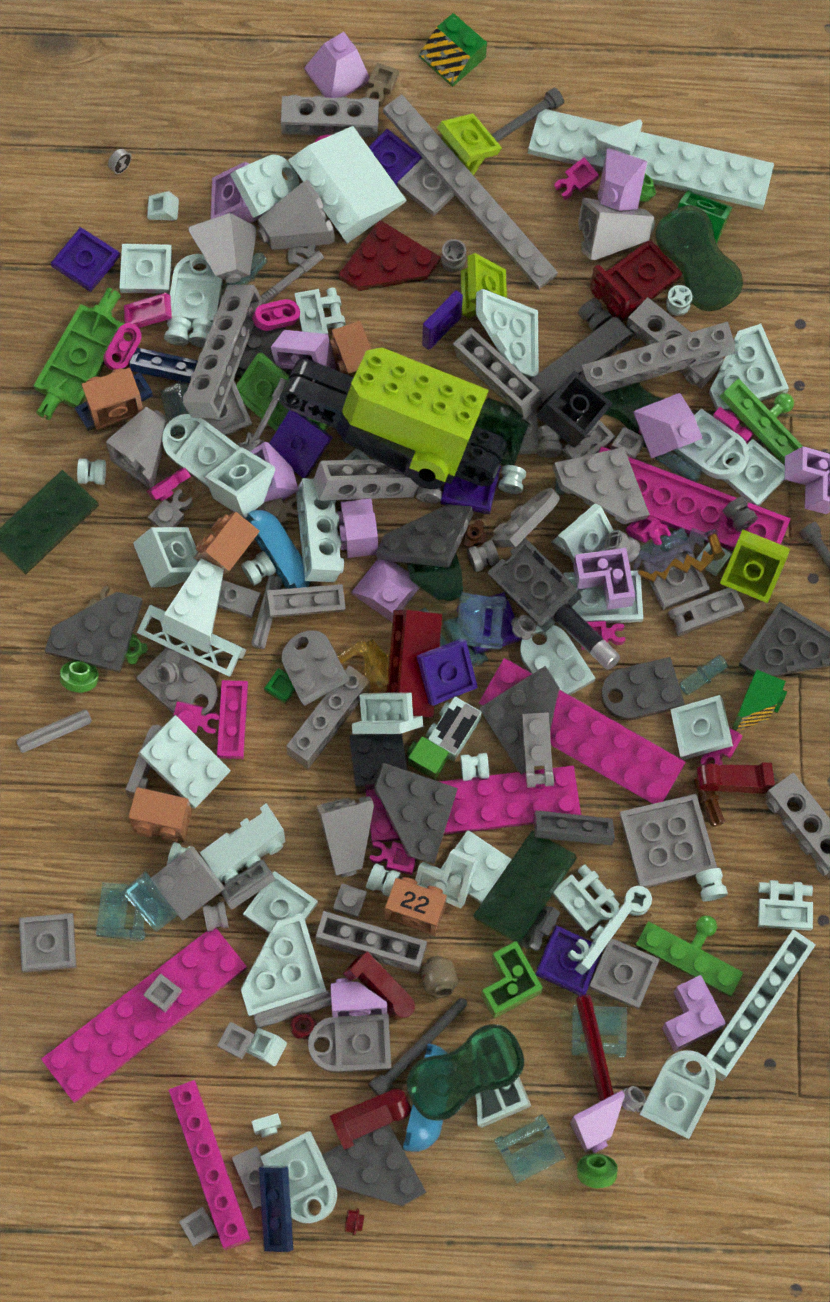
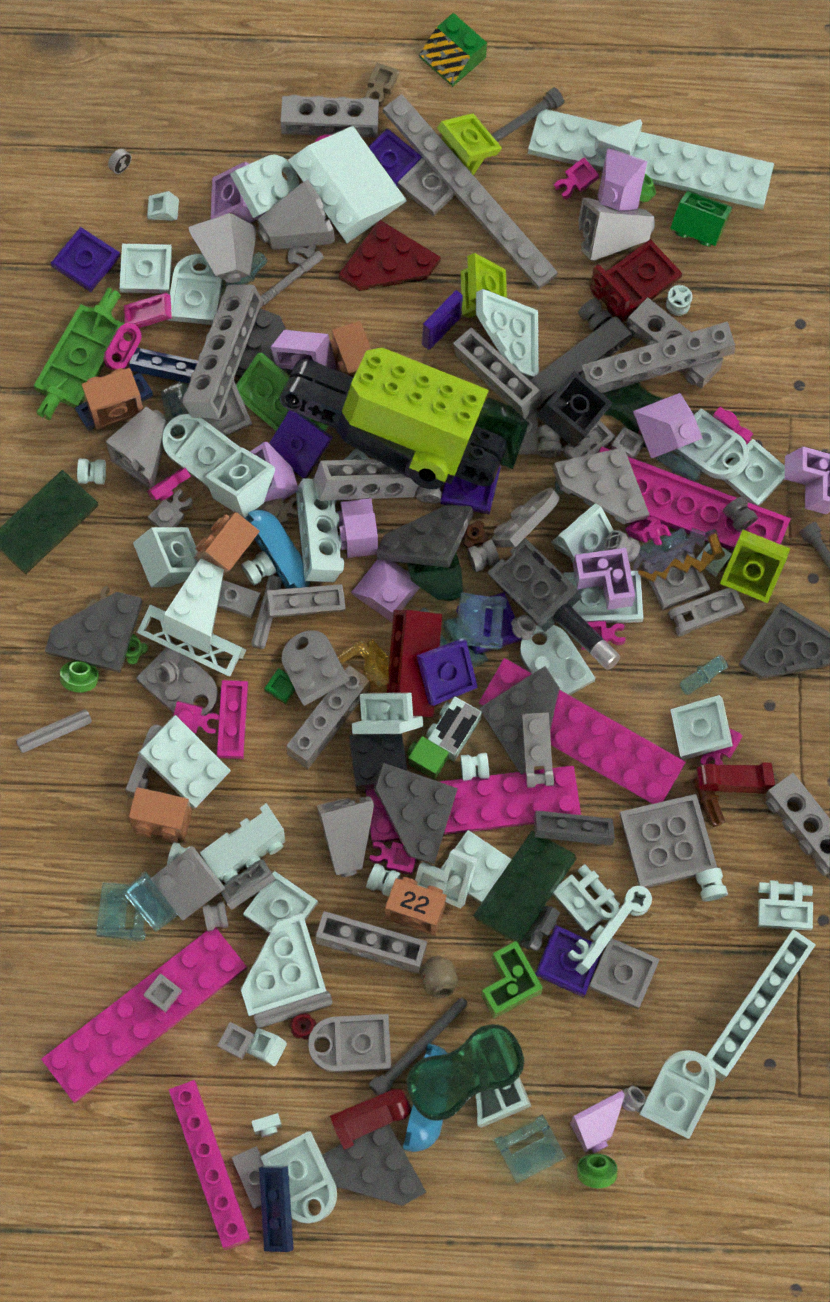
(47, 942): light grey plate -> none
(178, 331): light aqua wheel -> none
(198, 1226): light grey plate -> none
(200, 328): light aqua wheel -> none
(253, 440): light grey piece -> none
(274, 316): dark pink plate -> none
(312, 313): light aqua plate -> none
(337, 68): lavender slope -> none
(350, 900): light grey plate -> none
(354, 1221): dark red plate -> none
(355, 1000): lavender slope -> none
(379, 981): dark red leg -> none
(457, 251): light grey wheel -> none
(512, 479): light aqua wheel -> none
(594, 1046): dark red axle -> none
(610, 1022): clear light blue plate -> none
(644, 690): dark grey plate -> none
(689, 241): clear green plate -> none
(689, 956): bright green plate -> none
(699, 1018): lavender brick -> none
(753, 365): light aqua plate -> none
(760, 701): green slope -> none
(761, 420): bright green plate -> none

